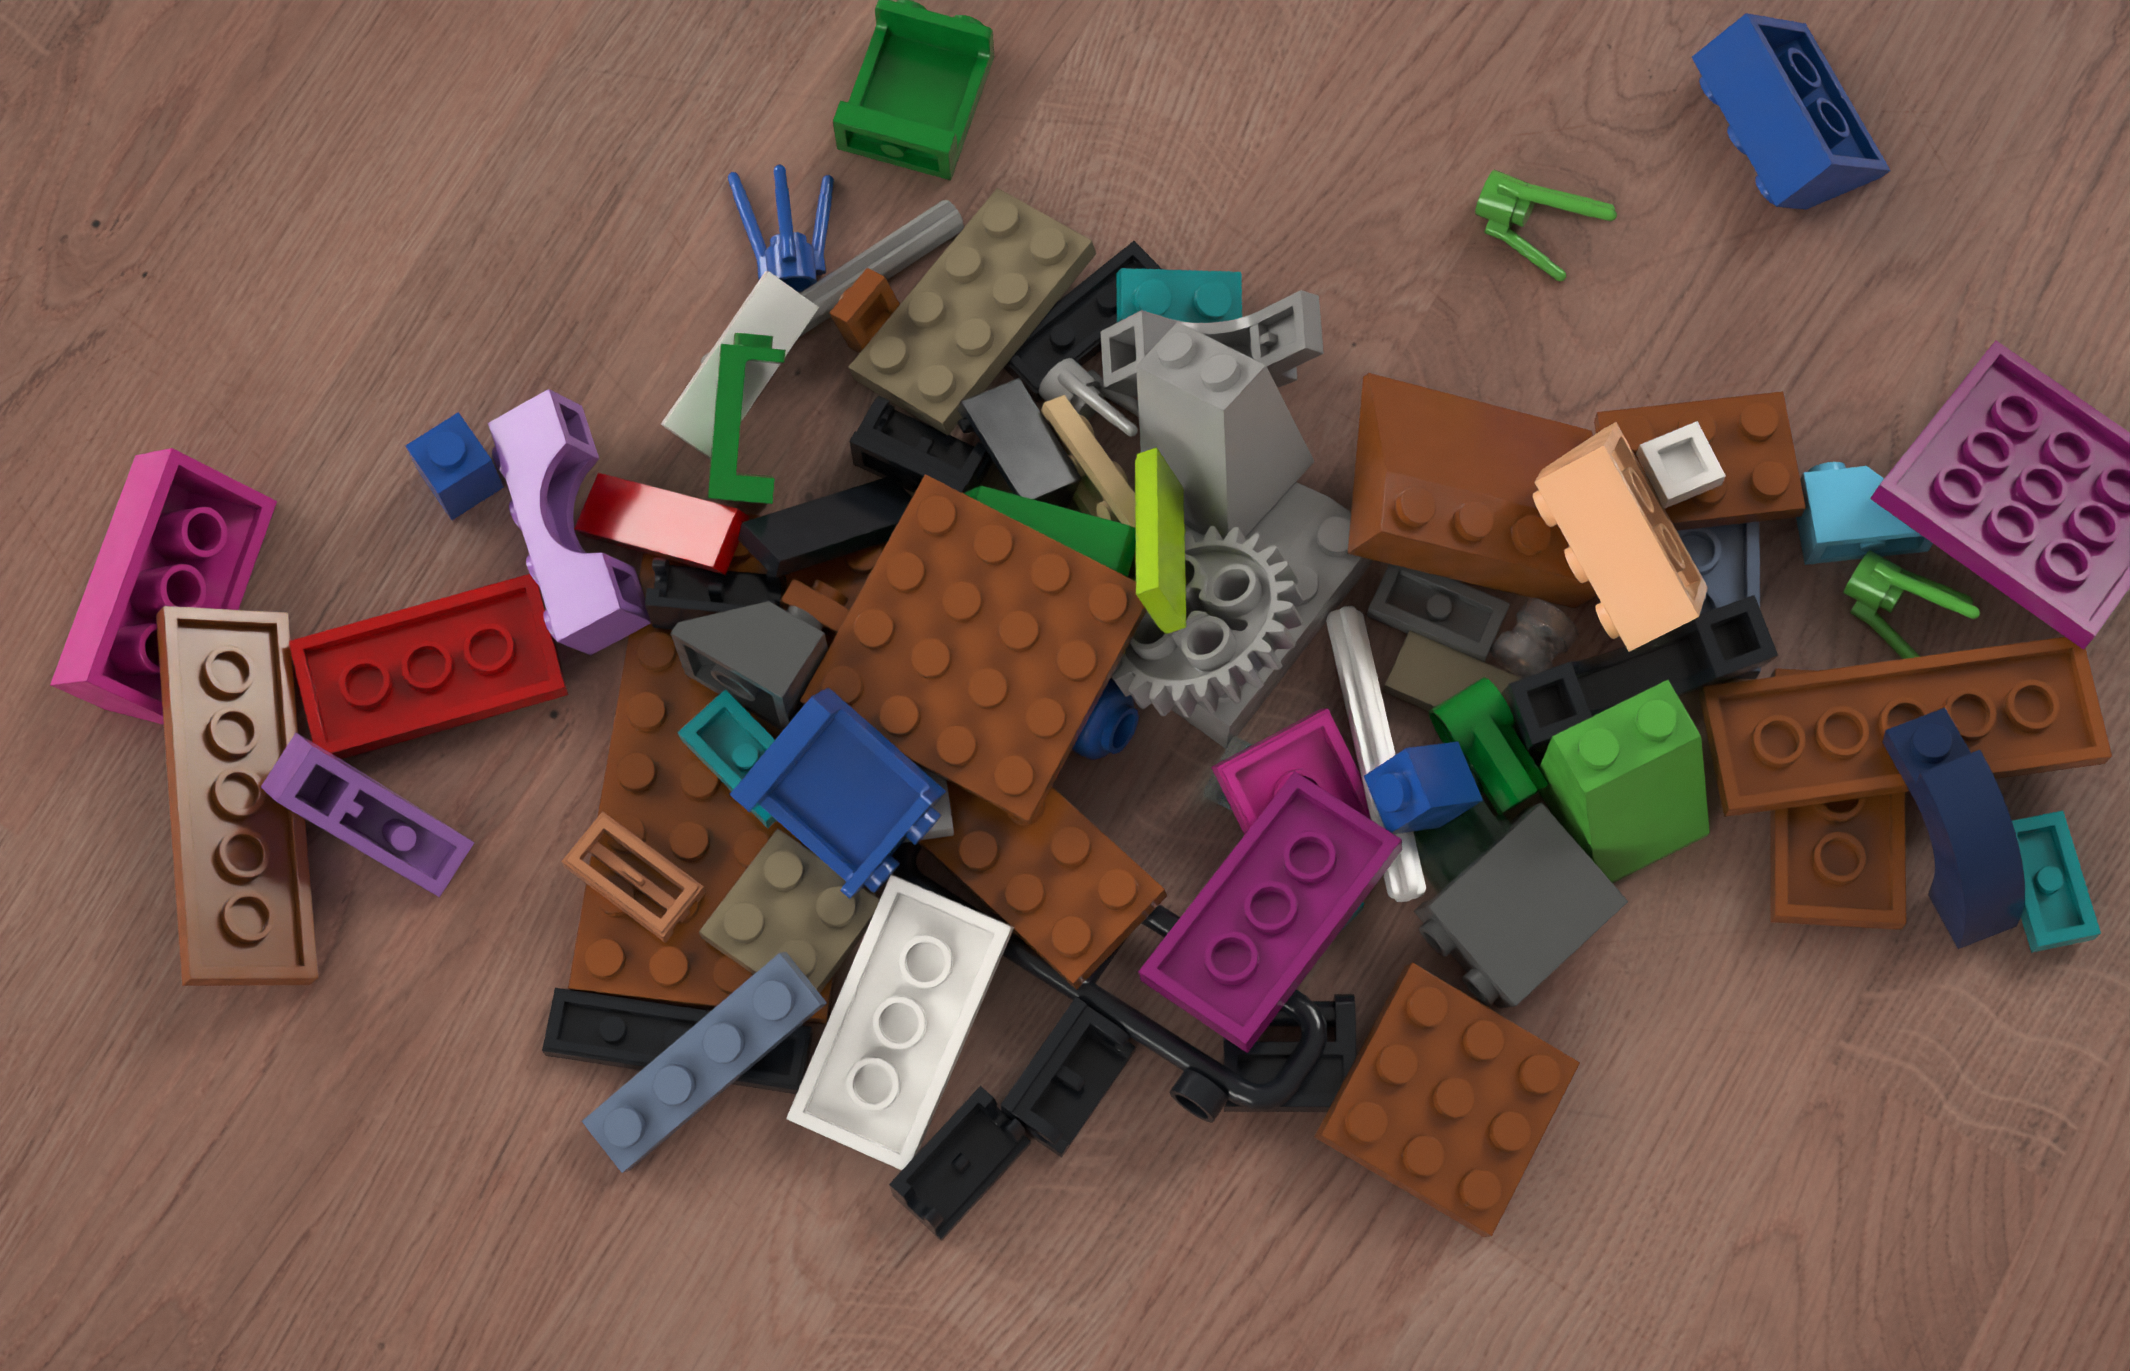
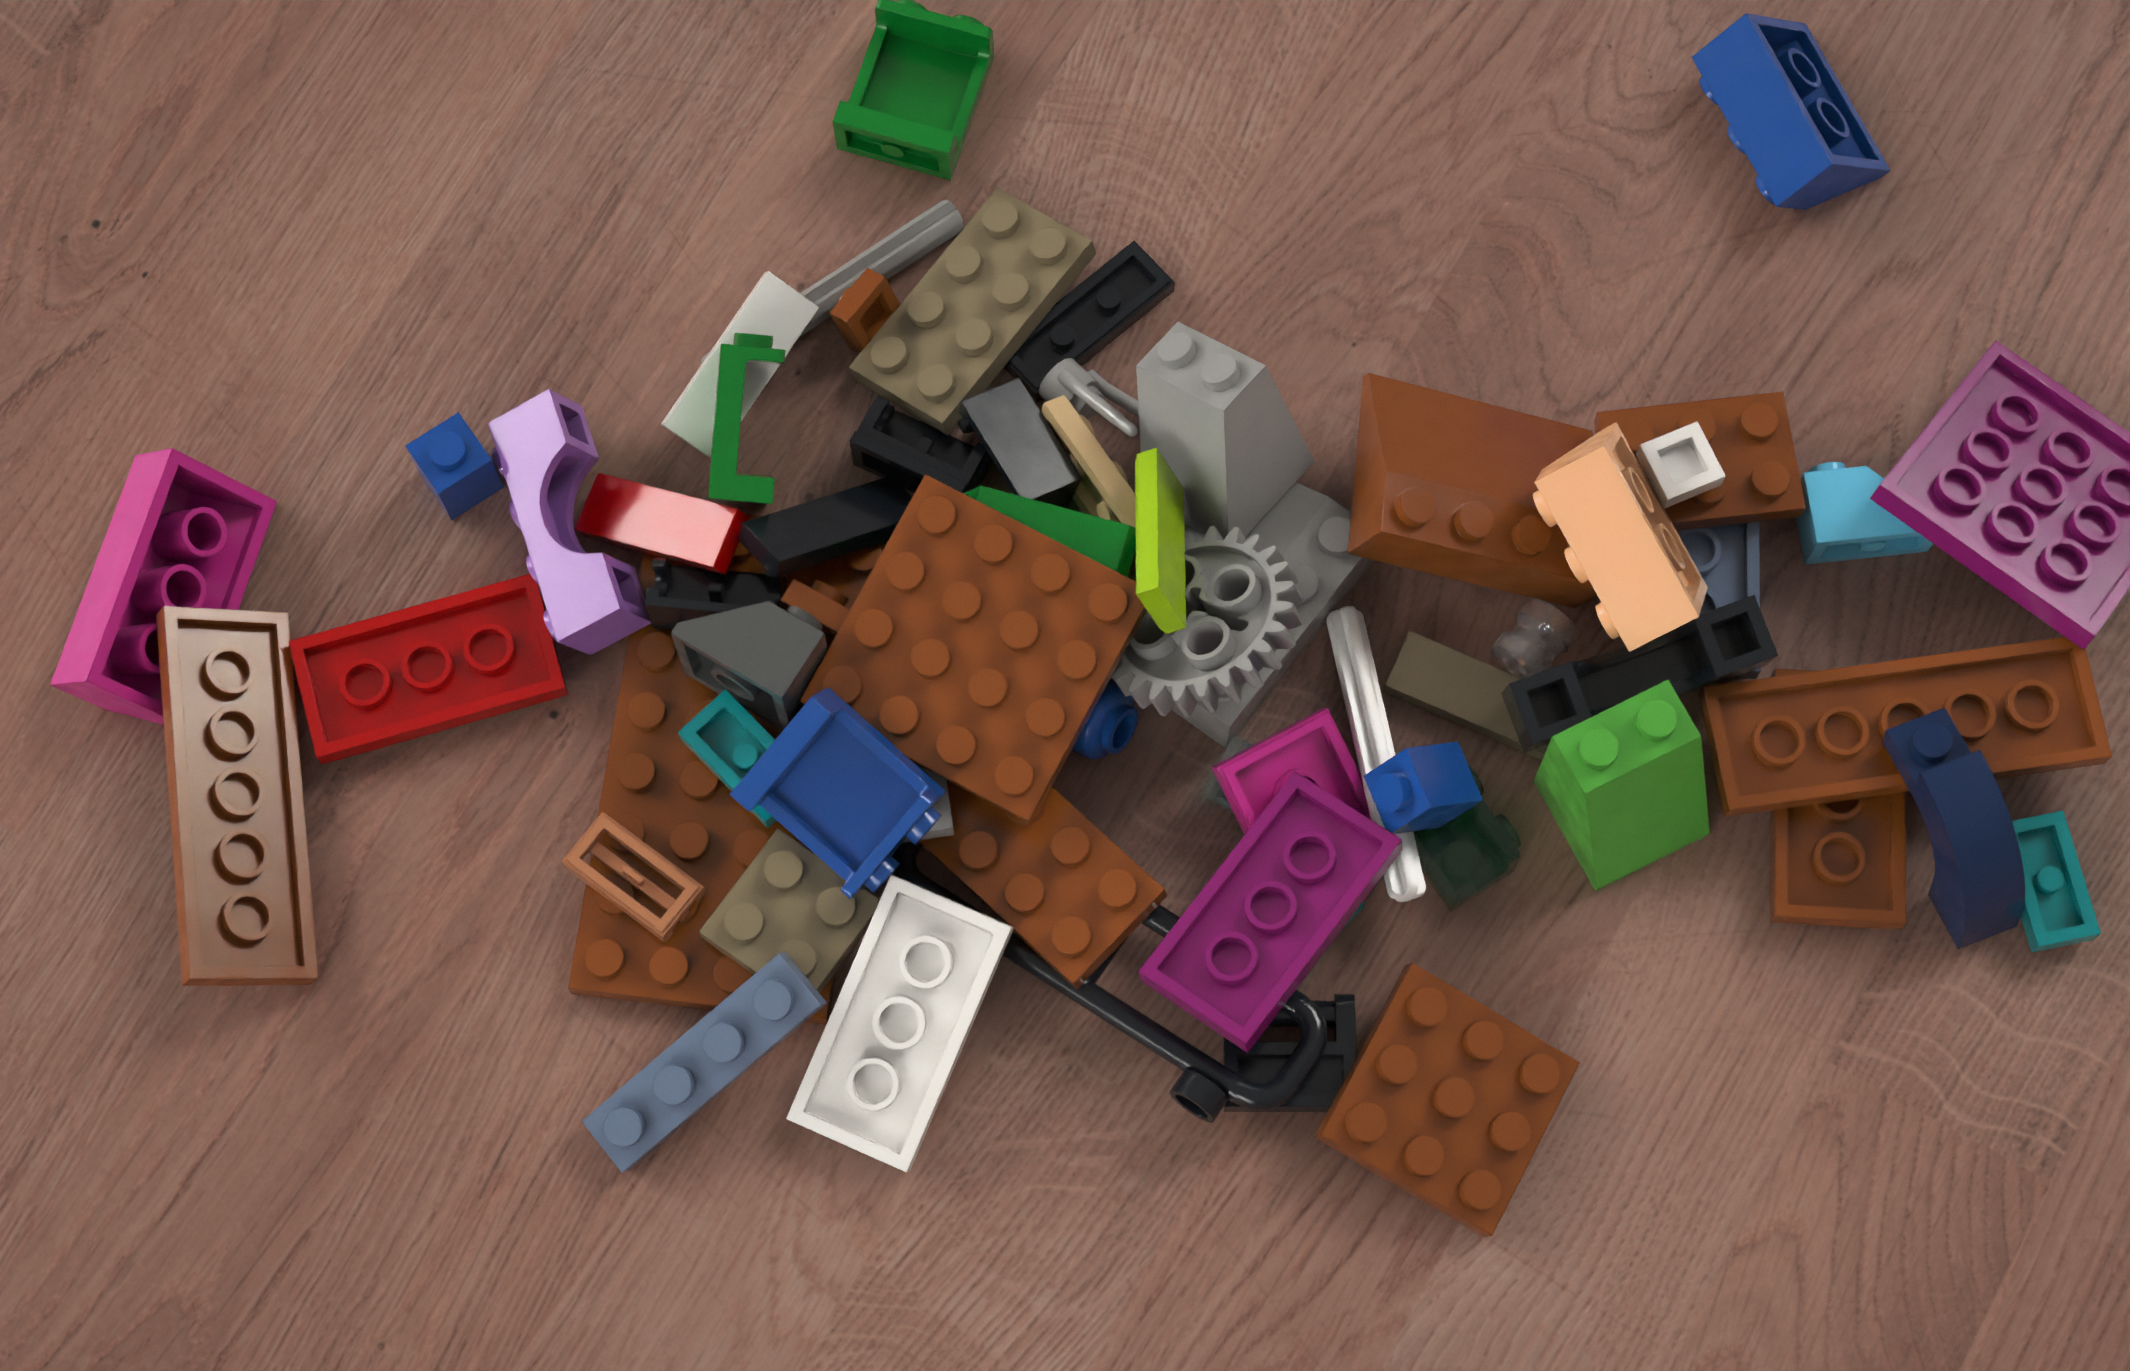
(366, 815): medium lavender slope -> none
(637, 1031): black tile -> none
(789, 253): blue plant -> none
(960, 1164): black hinge -> none
(1068, 1077): black hinge -> none
(1180, 294): teal plate -> none
(1275, 336): light grey arch -> none
(1439, 610): dark grey plate -> none
(1483, 727): green piece -> none
(1511, 201): bright green plant -> none
(1519, 909): dark grey panel -> none
(1882, 584): bright green plant -> none

